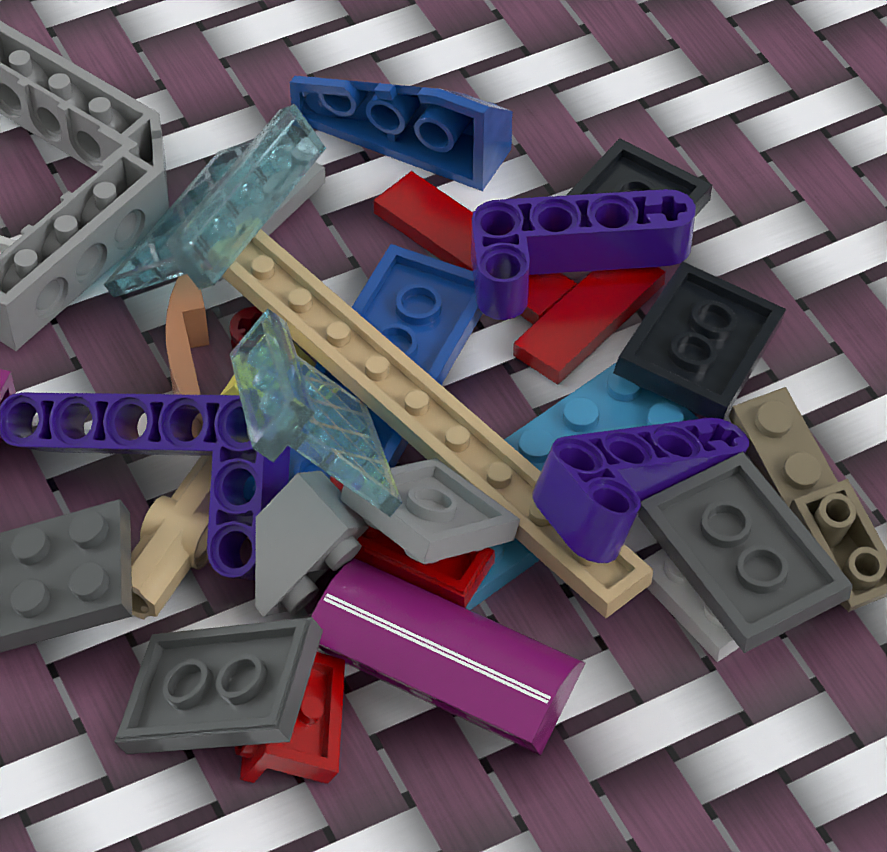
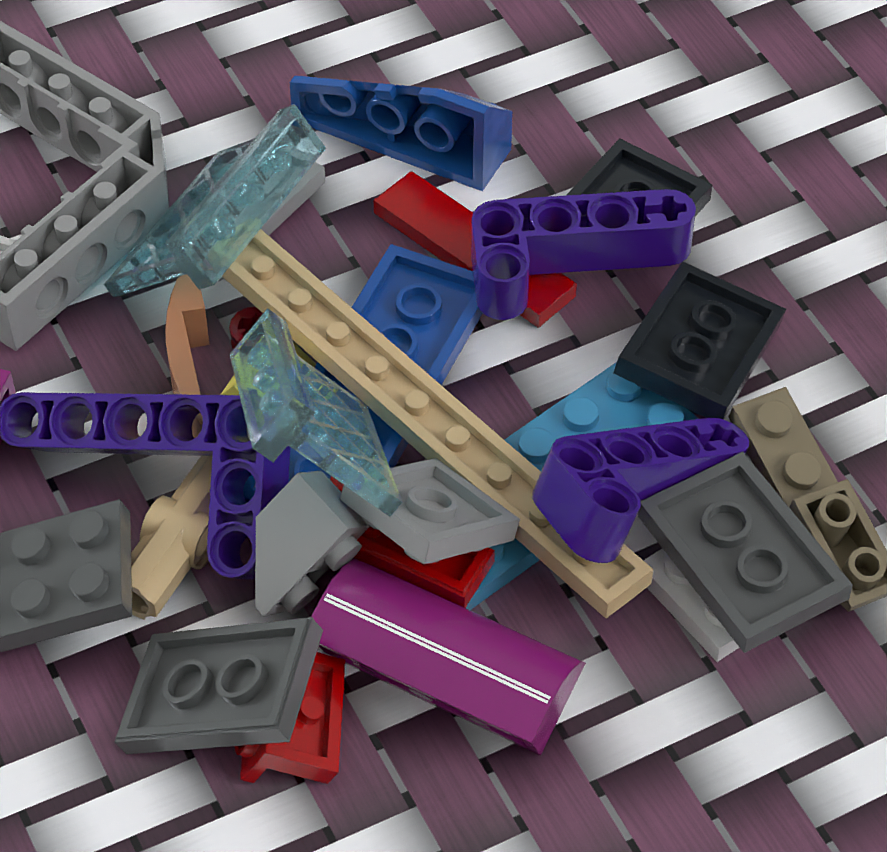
(585, 319): red tile -> none

